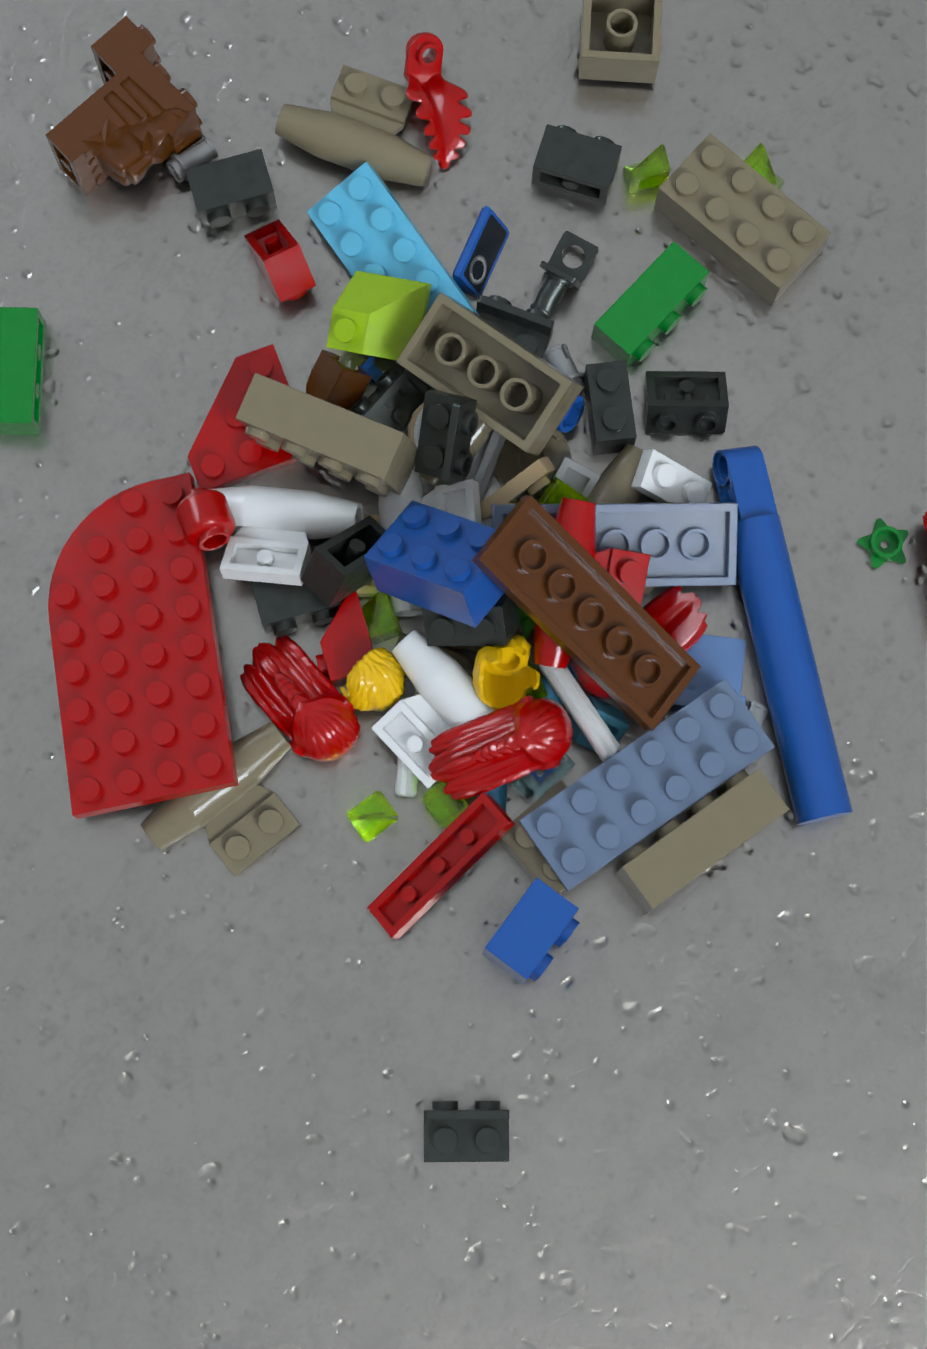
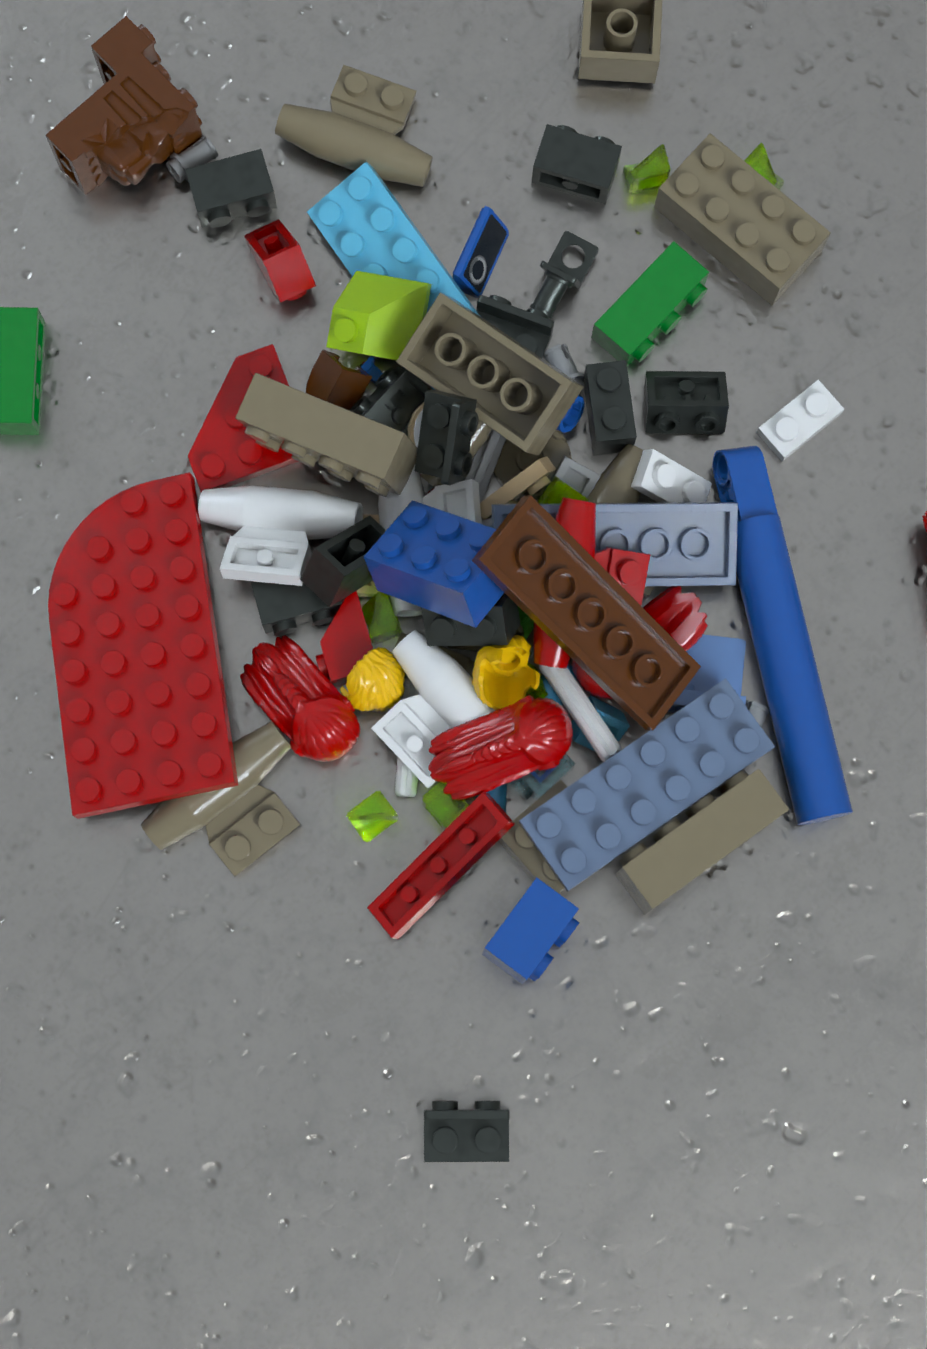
(205, 518): red head -> none
(437, 97): red plant -> none
(800, 420): none -> white plate
(885, 533): green plate -> none

